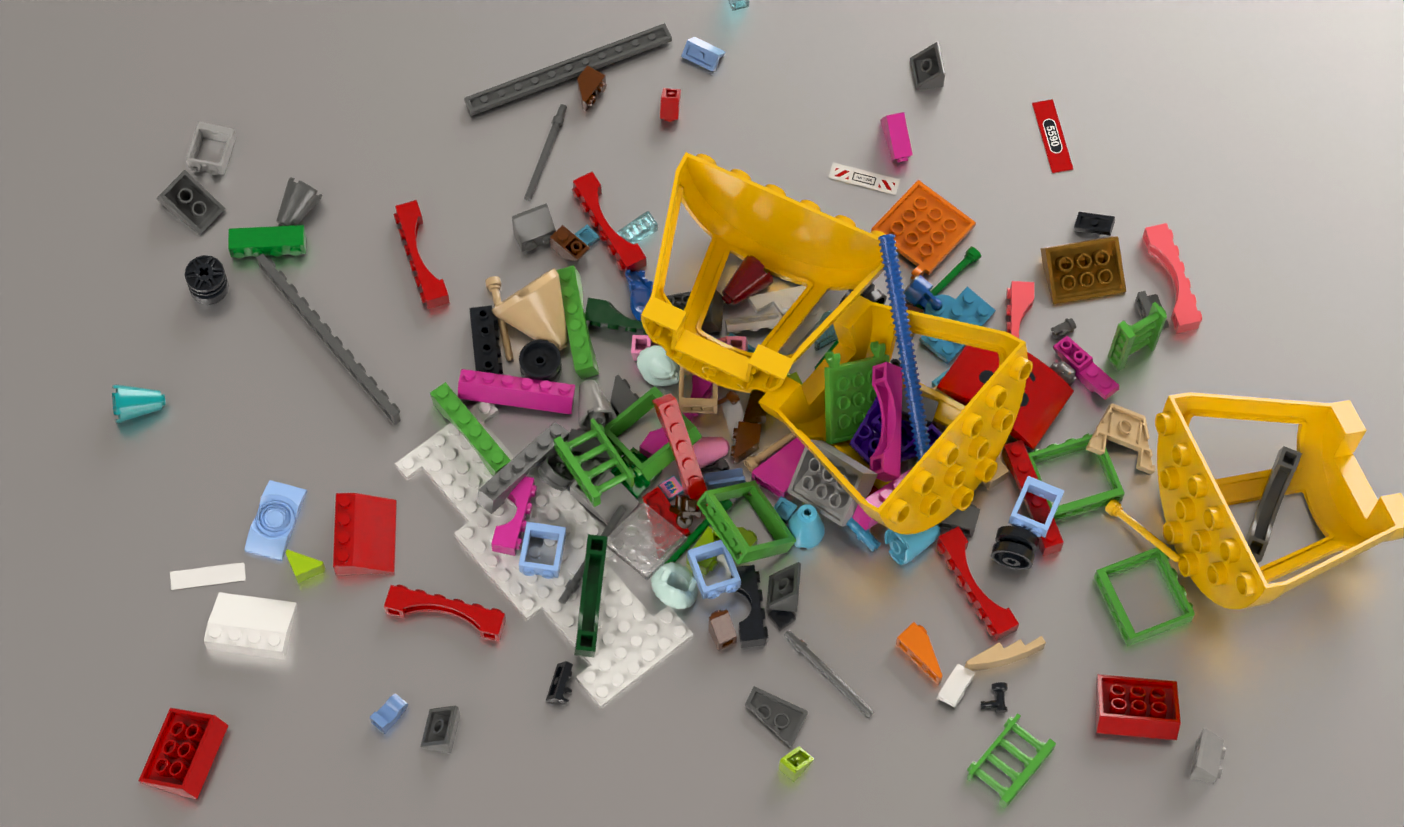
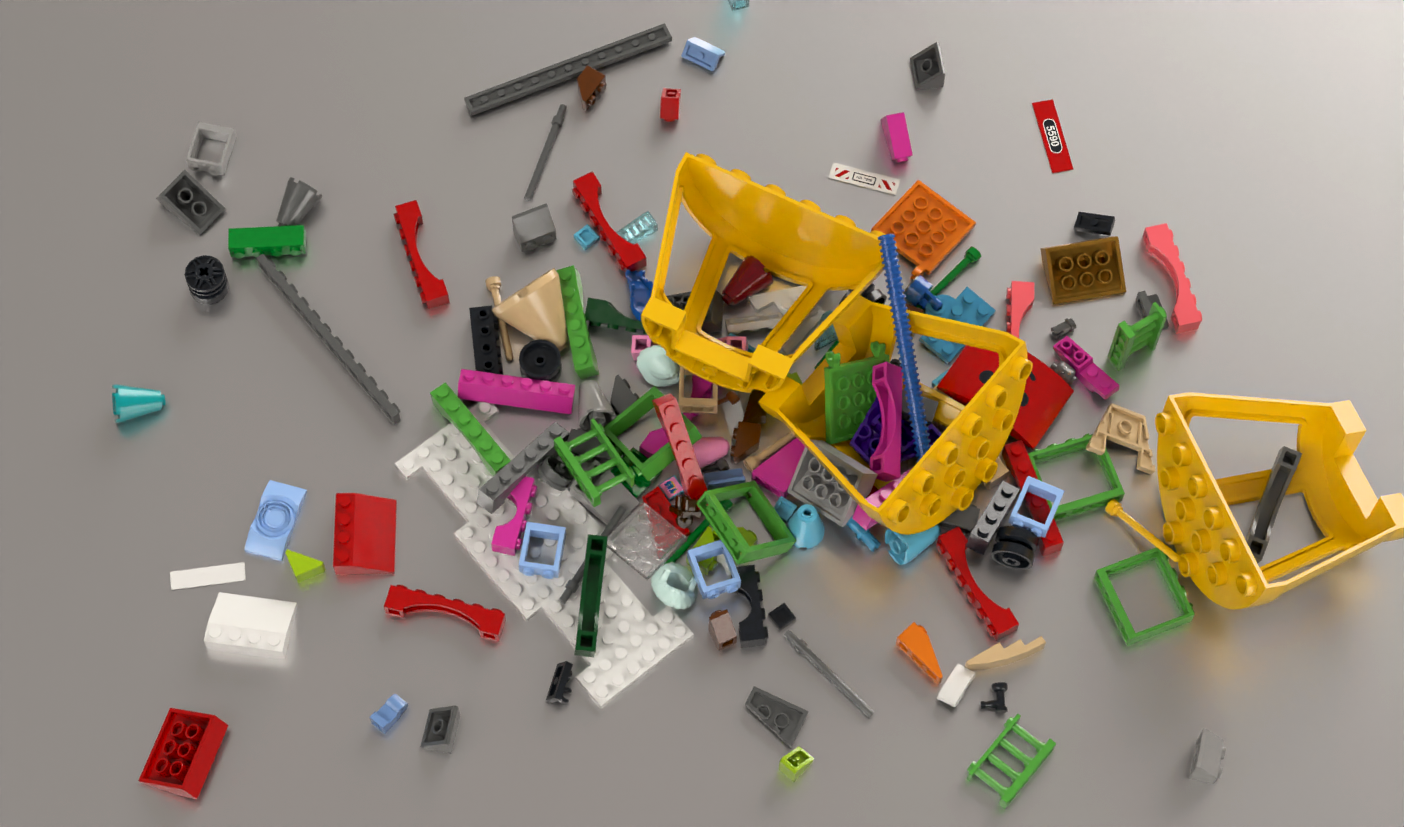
(568, 244): reddish brown slope -> none
(784, 589): dark grey slope -> none
(992, 517): none -> arch
(1137, 707): red slope -> none

